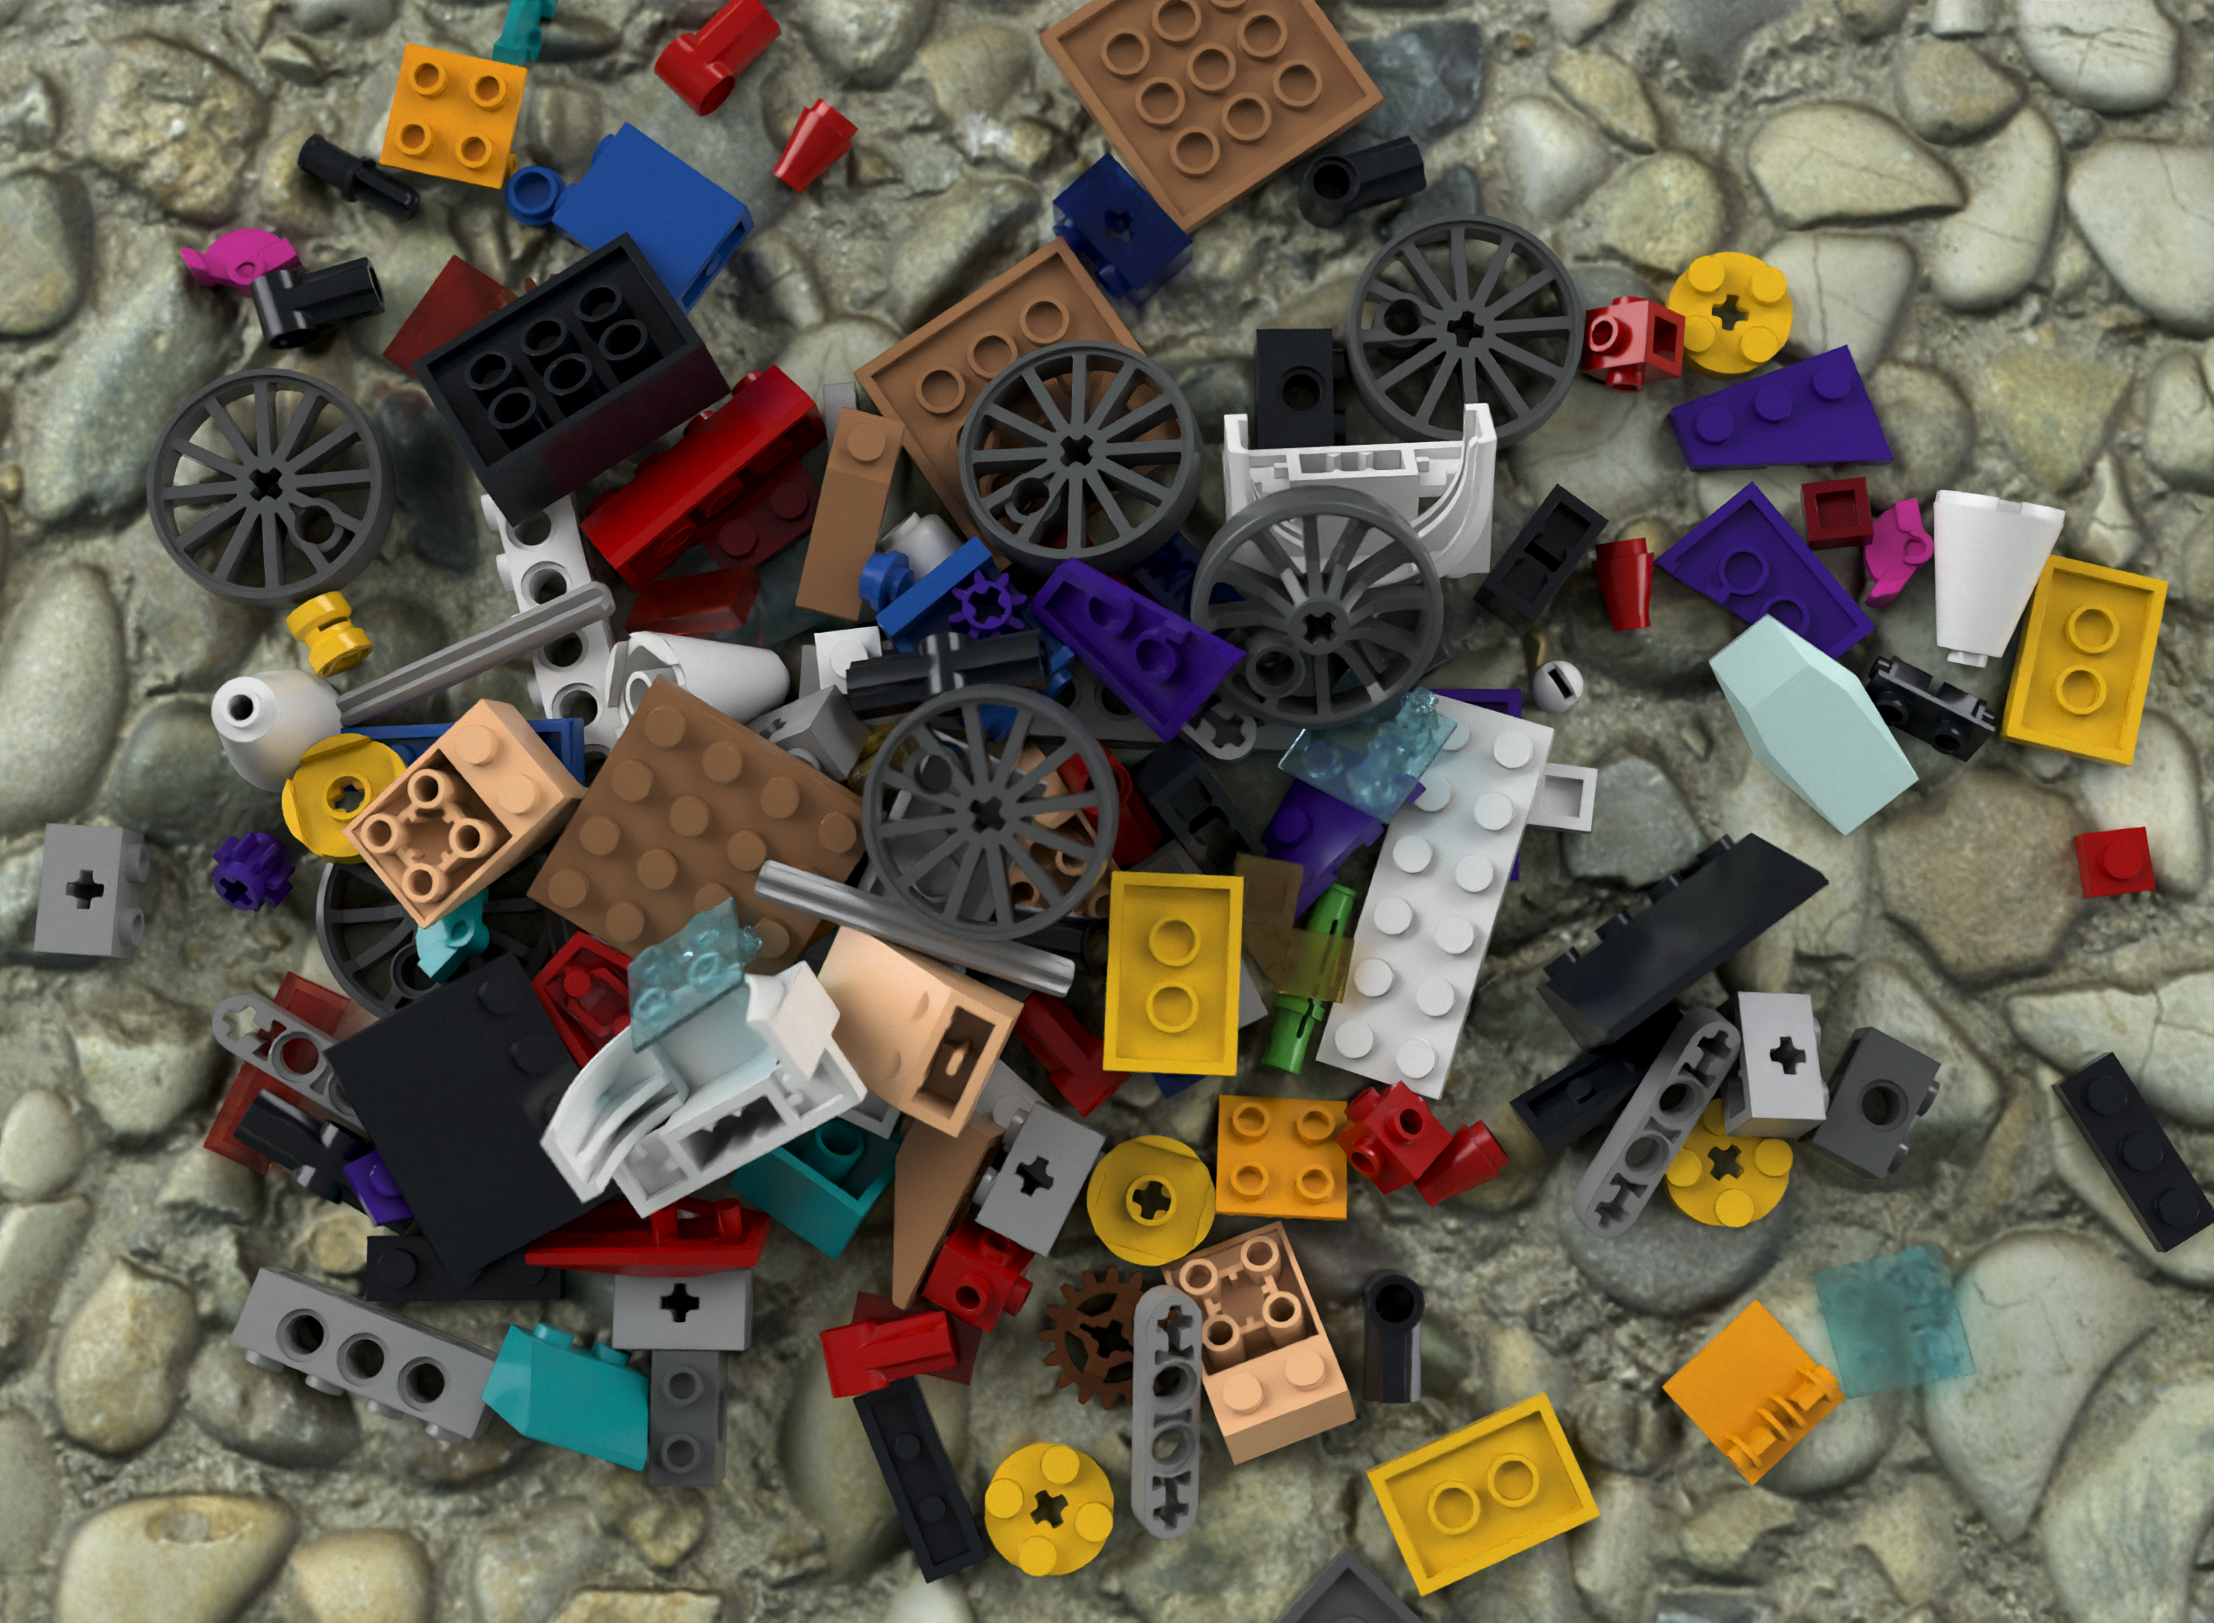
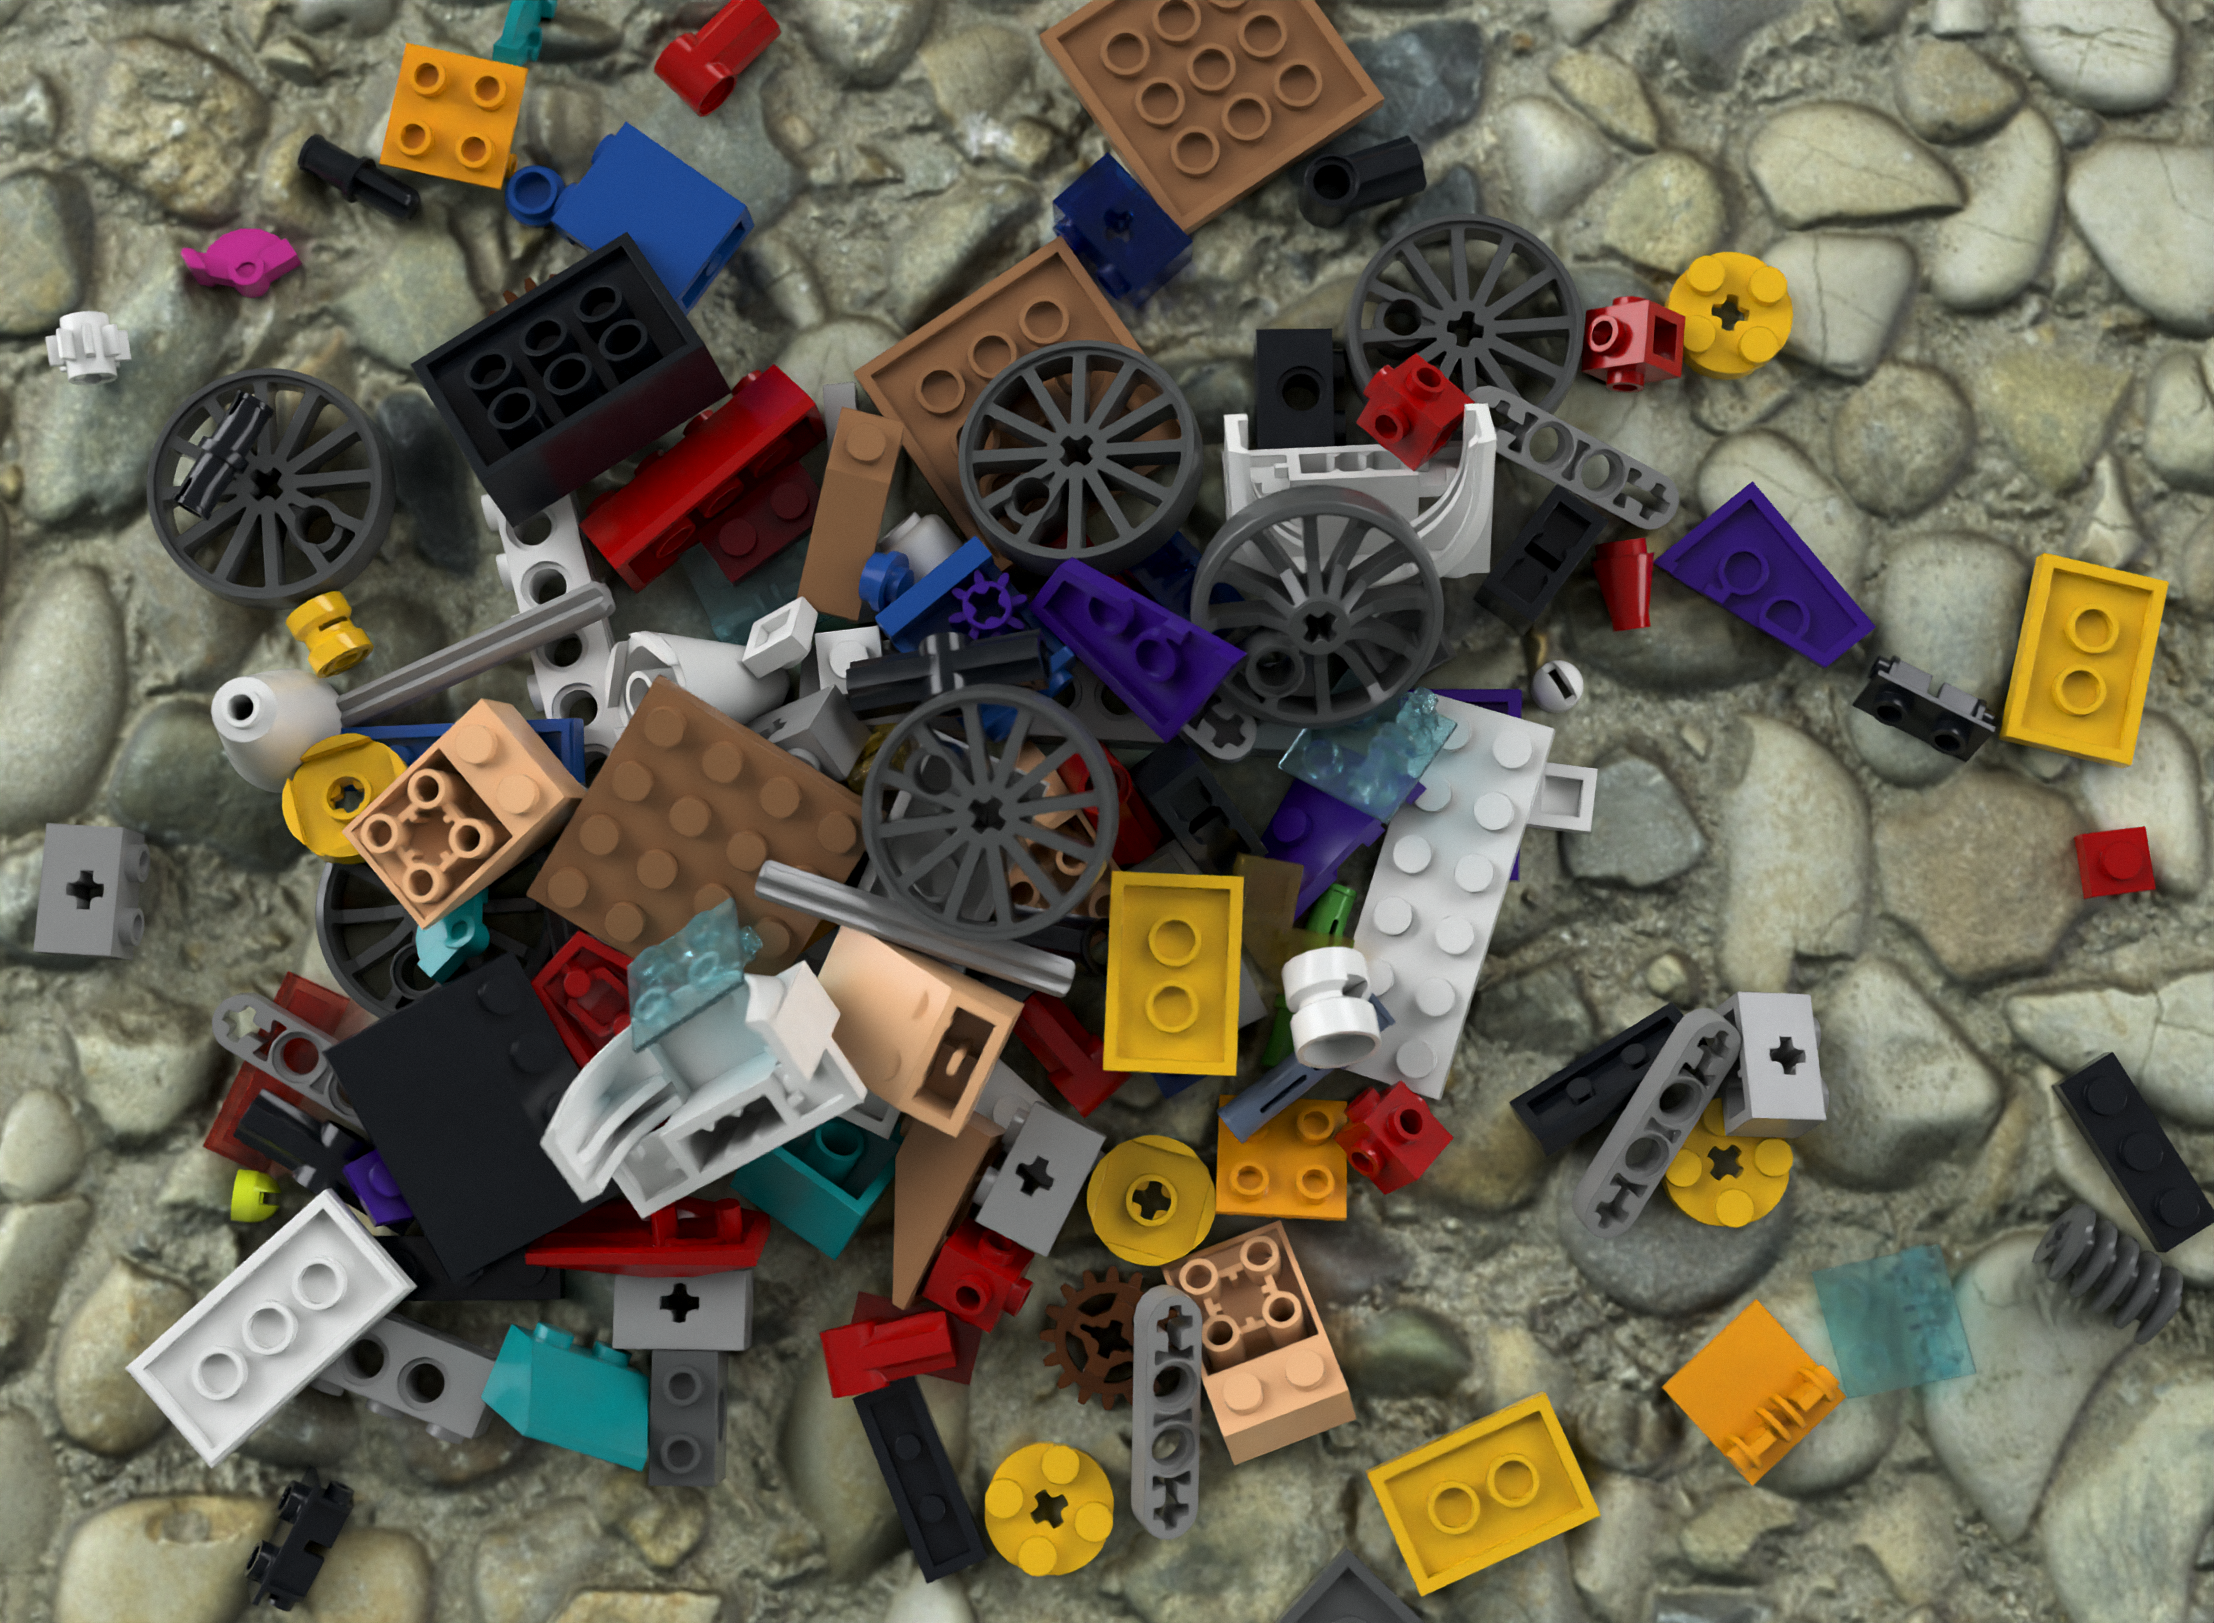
(88, 348): none -> white gear
(222, 455): none -> black pin
(249, 1196): none -> neon yellow hinge
(253, 871): dark purple gear -> none
(271, 1327): none -> white tile
(300, 305): black piece -> none
(304, 1515): none -> black hinge
(450, 306): clear red tile -> none
(696, 602): clear red tile -> none
(781, 638): none -> white plate
(815, 144): red cone -> none
(1280, 1088): none -> sand blue pin
(1332, 1009): none -> white wheel
(1392, 1343): black piece -> none
(1412, 410): none -> red brick
(1465, 1163): red cone -> none
(1570, 456): none -> light grey beam
(1675, 938): black slope -> none
(1789, 417): dark purple wing -> none
(1812, 724): light aqua piece -> none
(1836, 514): dark red plate -> none
(1896, 551): dark pink piece -> none
(1903, 1079): dark grey brick -> none
(1986, 569): white cone -> none
(2113, 1269): none -> dark grey piece

